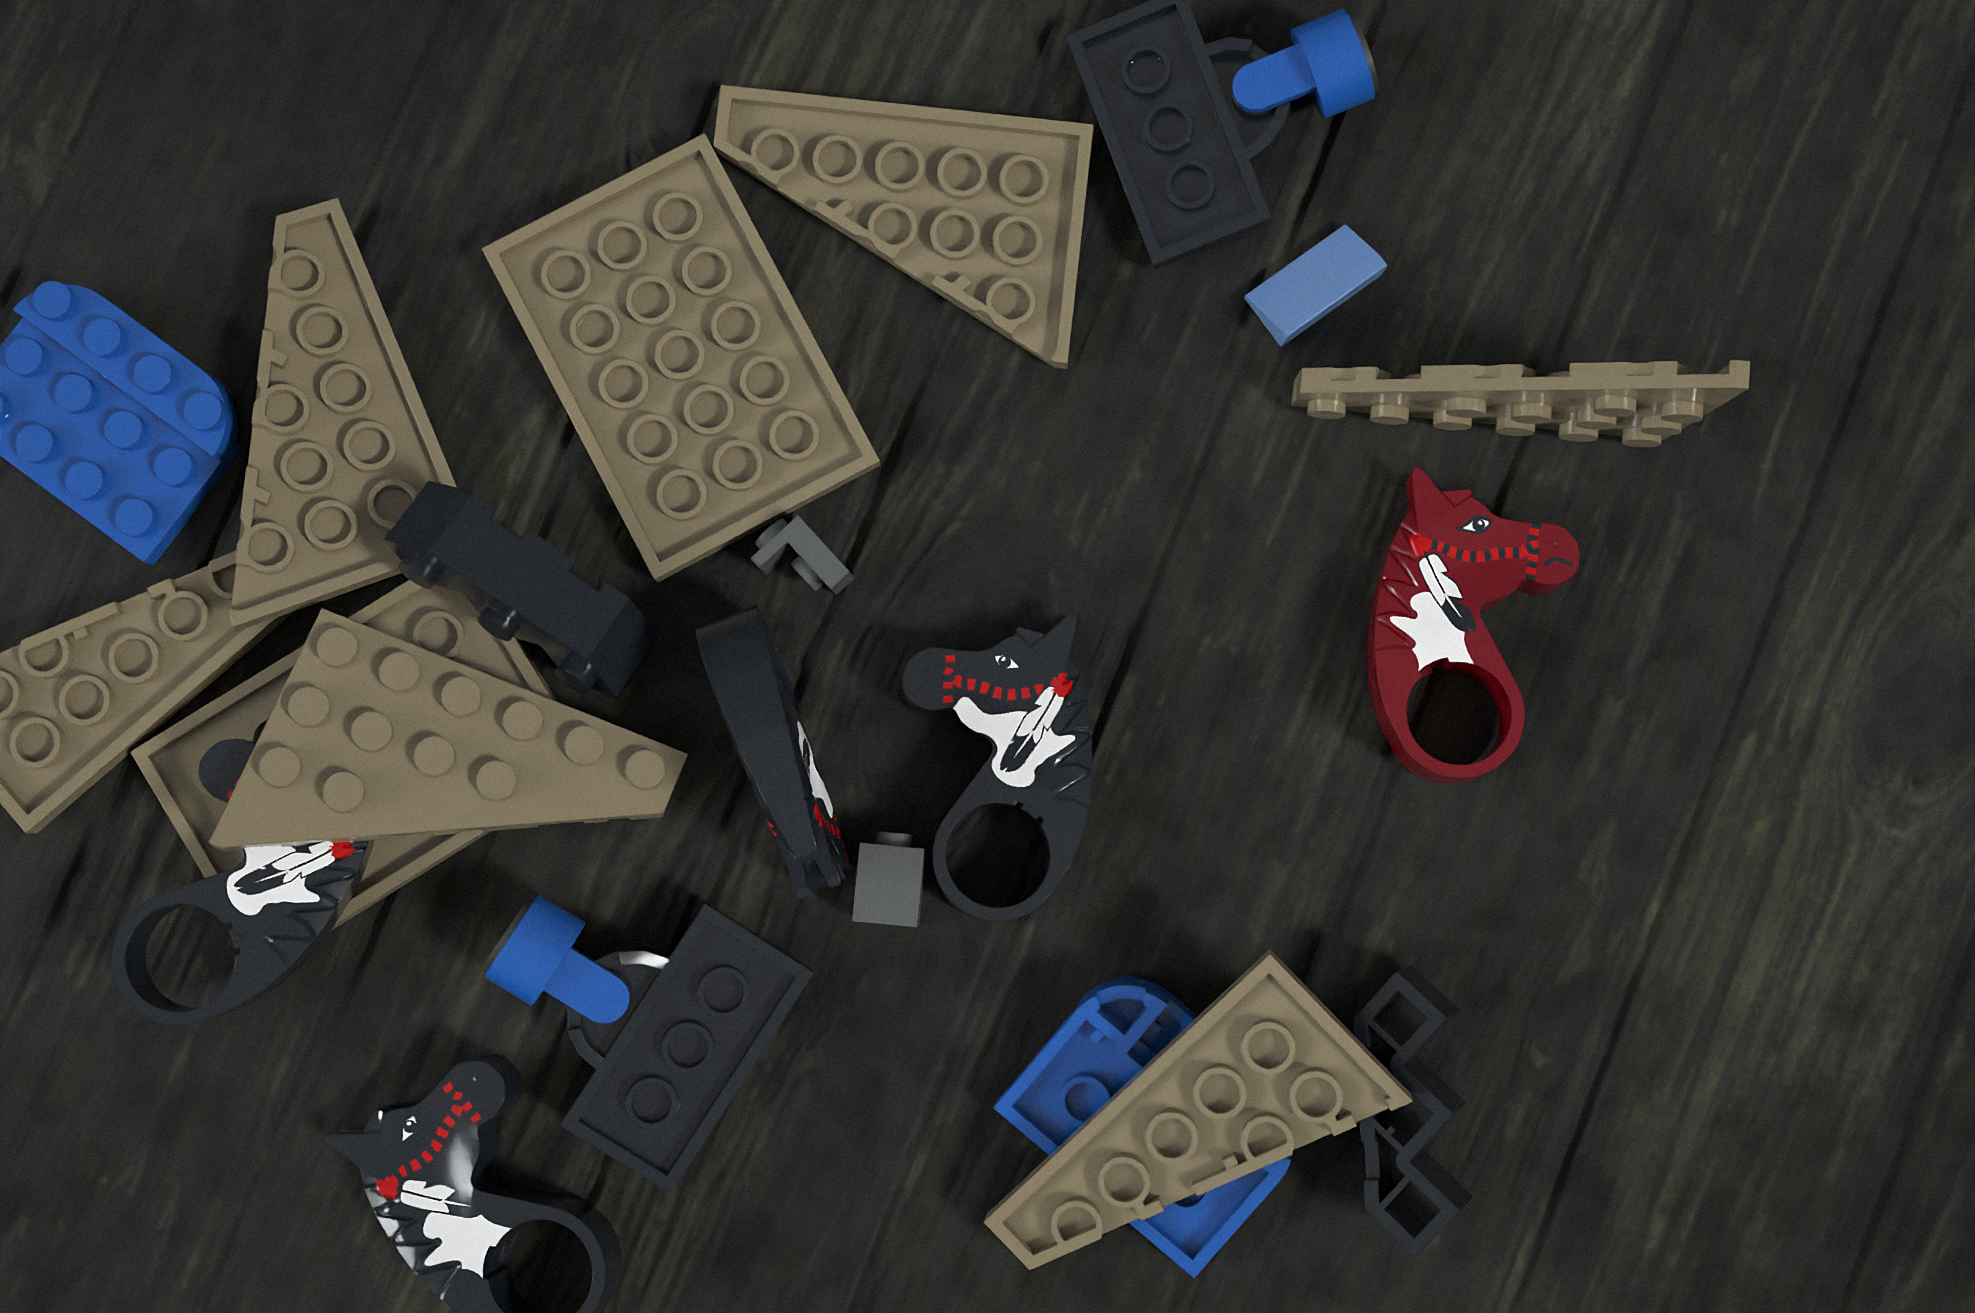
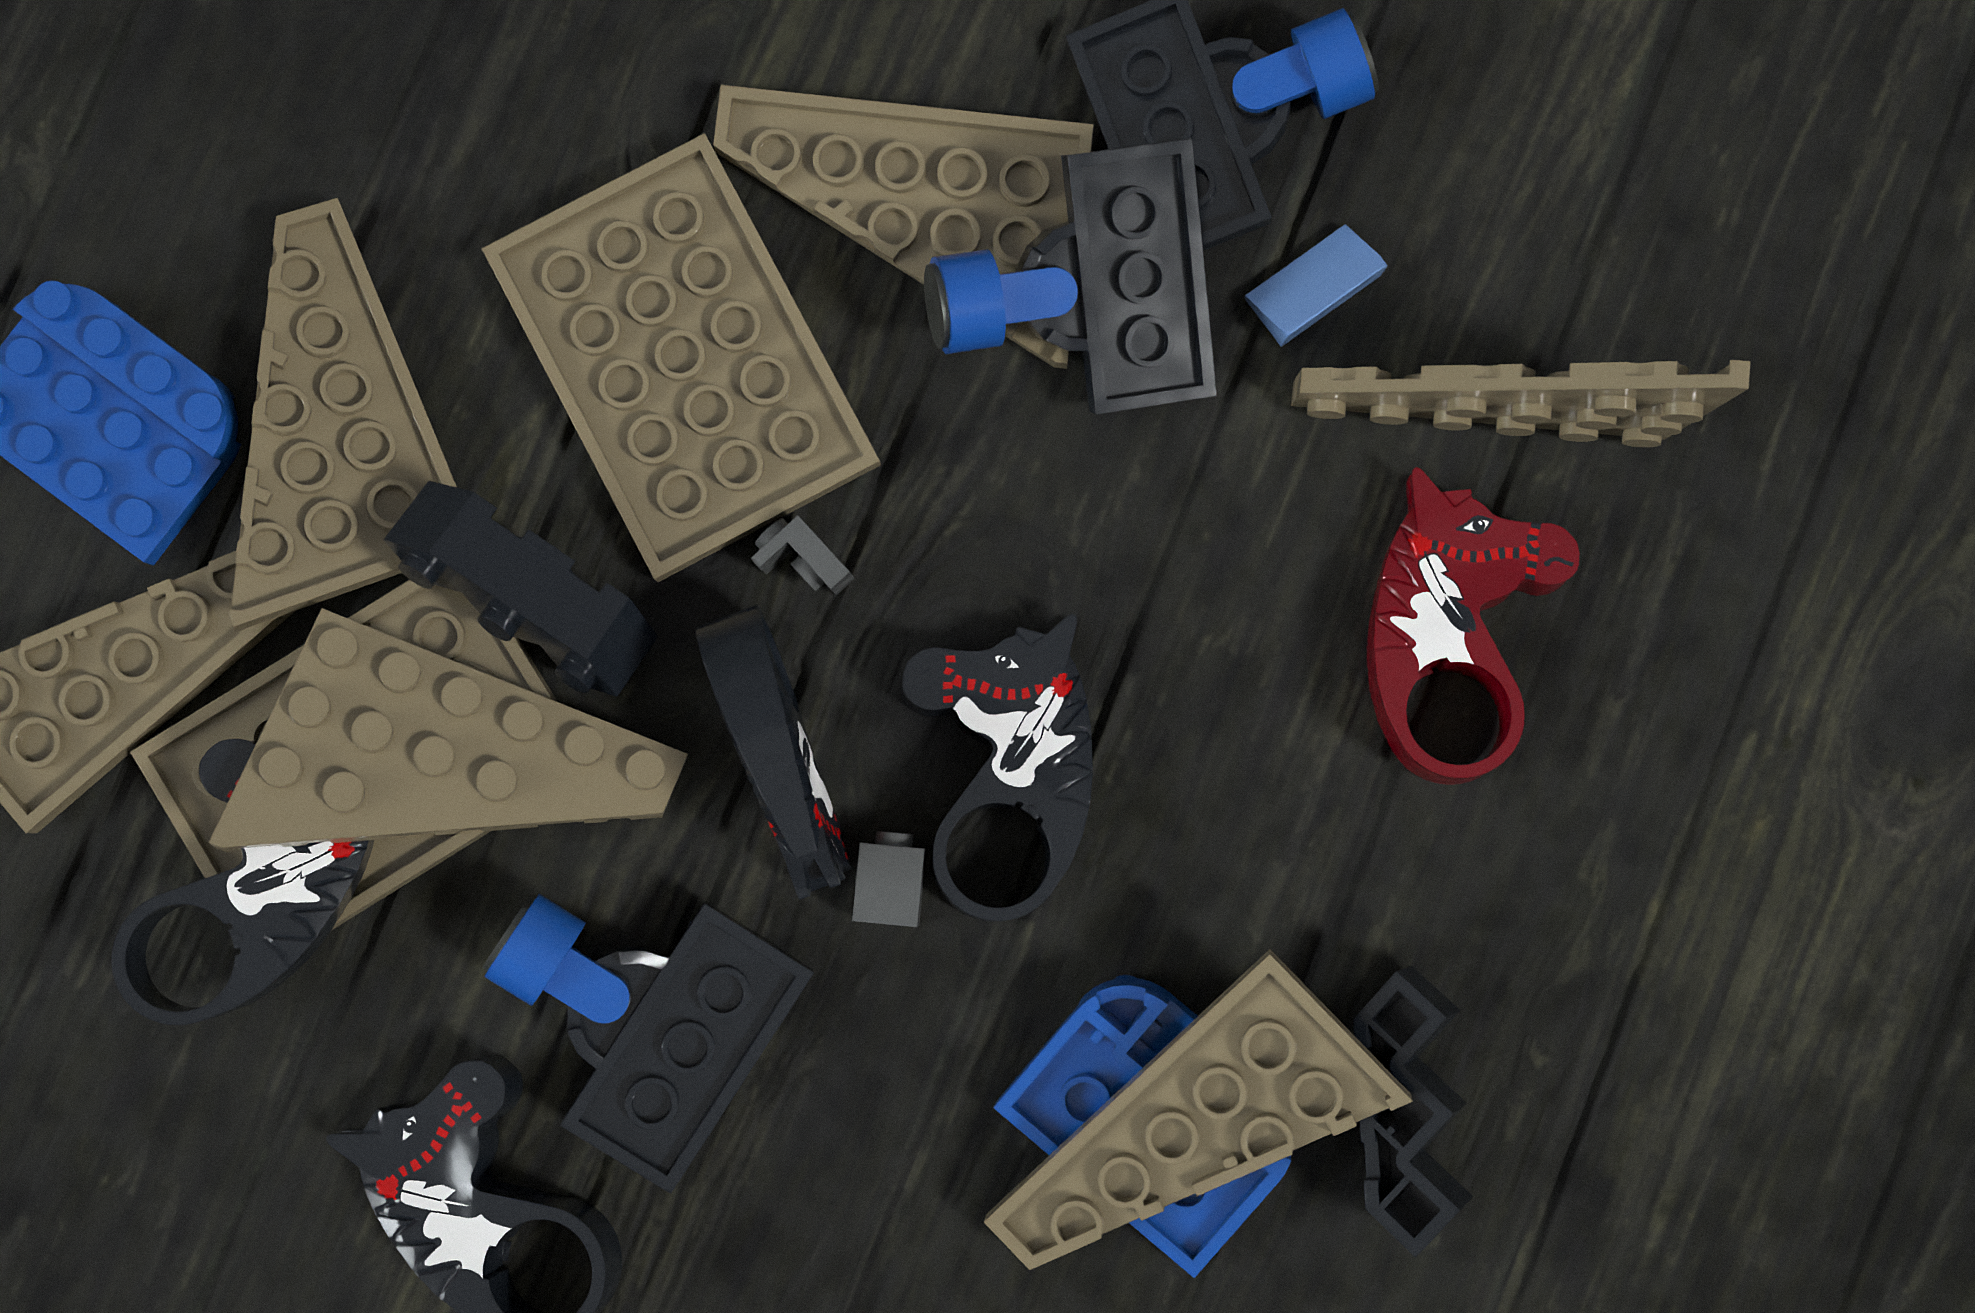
(1107, 282): none -> black plate

